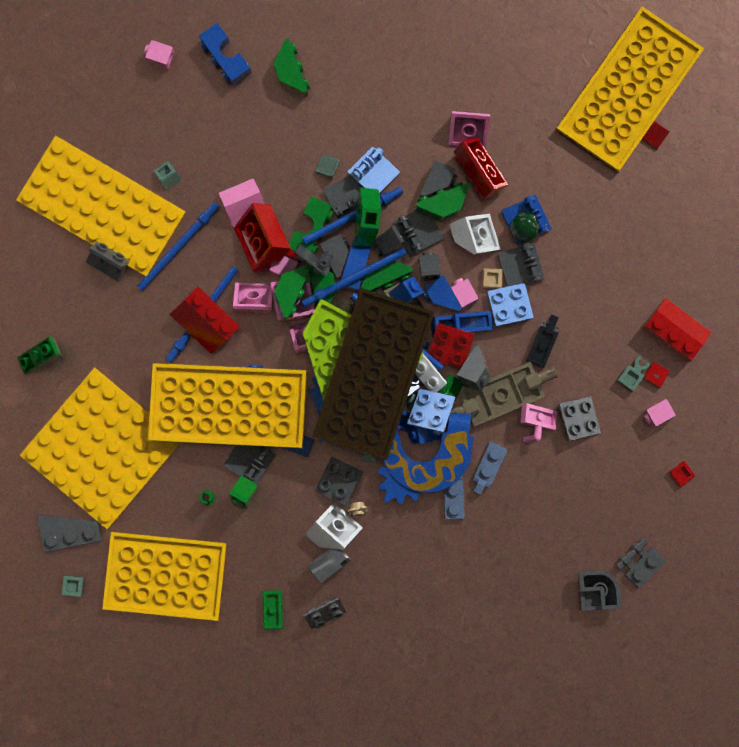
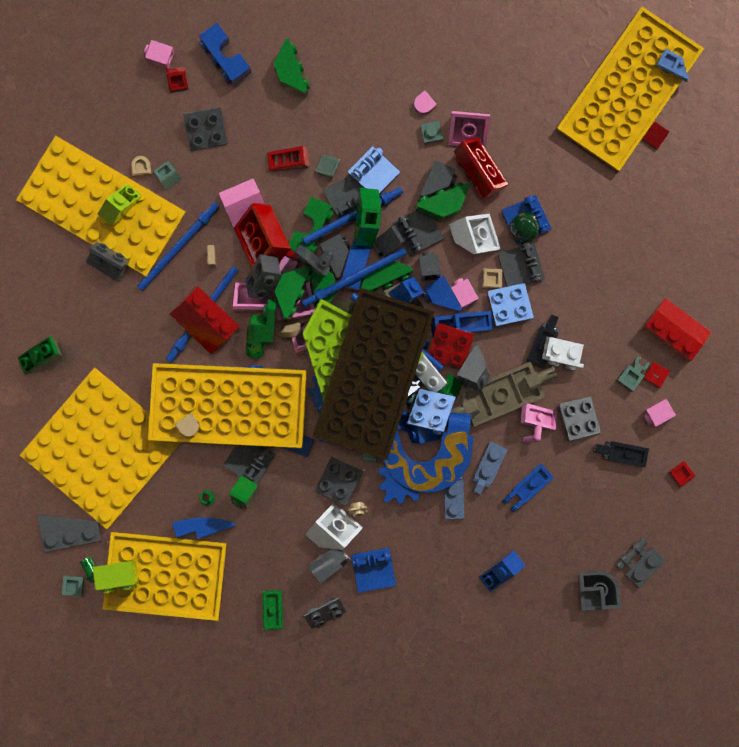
(88, 568): none -> green pin
(116, 575): none -> lime brick
(118, 204): none -> lime slope
(141, 166): none -> tan tile
(177, 79): none -> red slope
(188, 426): none -> tan tile
(202, 526): none -> blue slope
(205, 128): none -> dark grey hinge
(211, 255): none -> tan tile
(260, 330): none -> green plate
(263, 277): none -> dark grey brick
(290, 329): none -> tan tile
(304, 161): none -> red slope
(373, 570): none -> blue hinge
(424, 103): none -> bright pink tile
(431, 132): none -> sand green plate
(502, 571): none -> blue slope
(529, 486): none -> blue hinge
(563, 352): none -> white bracket
(623, 453): none -> black hinge
(673, 64): none -> medium blue tile

